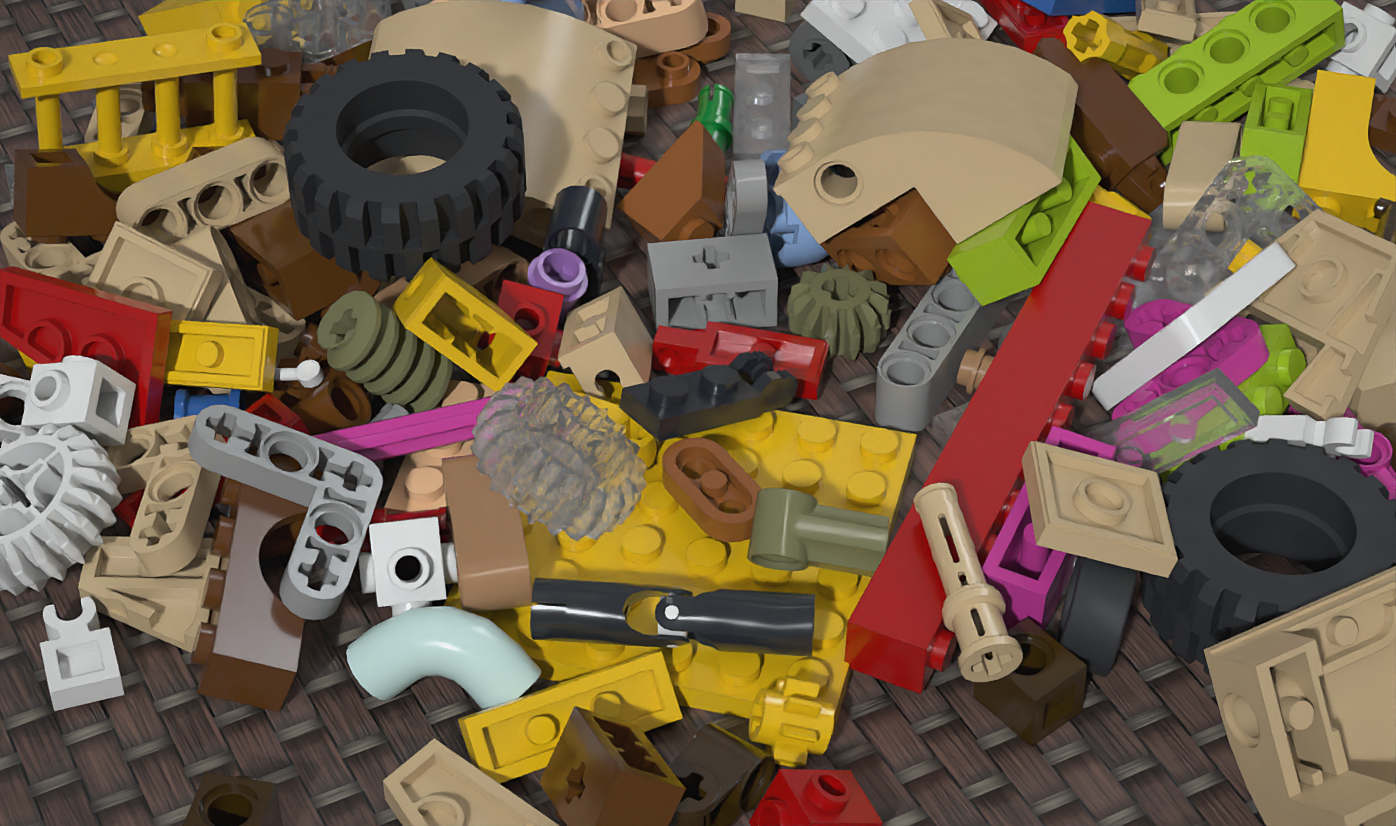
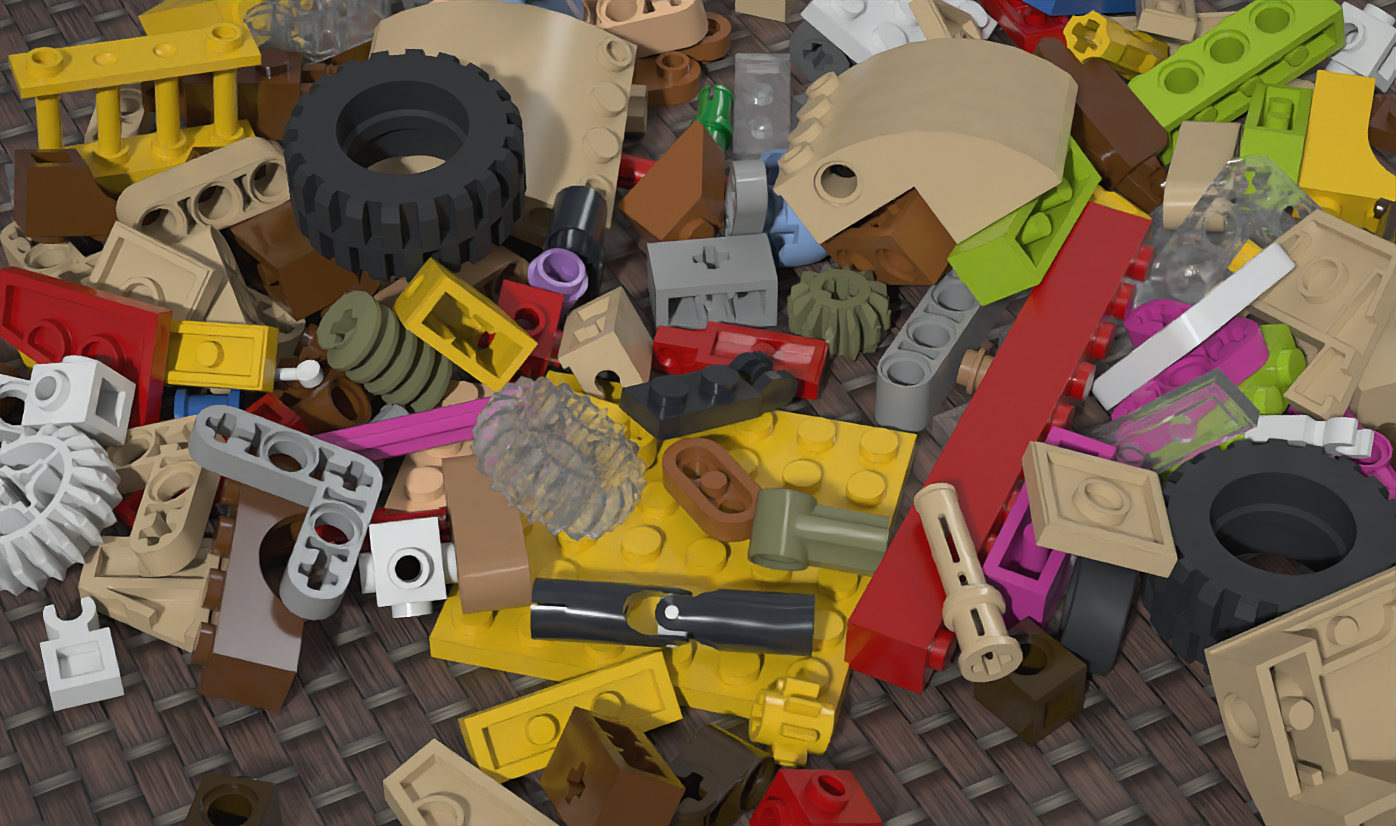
(446, 645): light aqua cylinder -> none

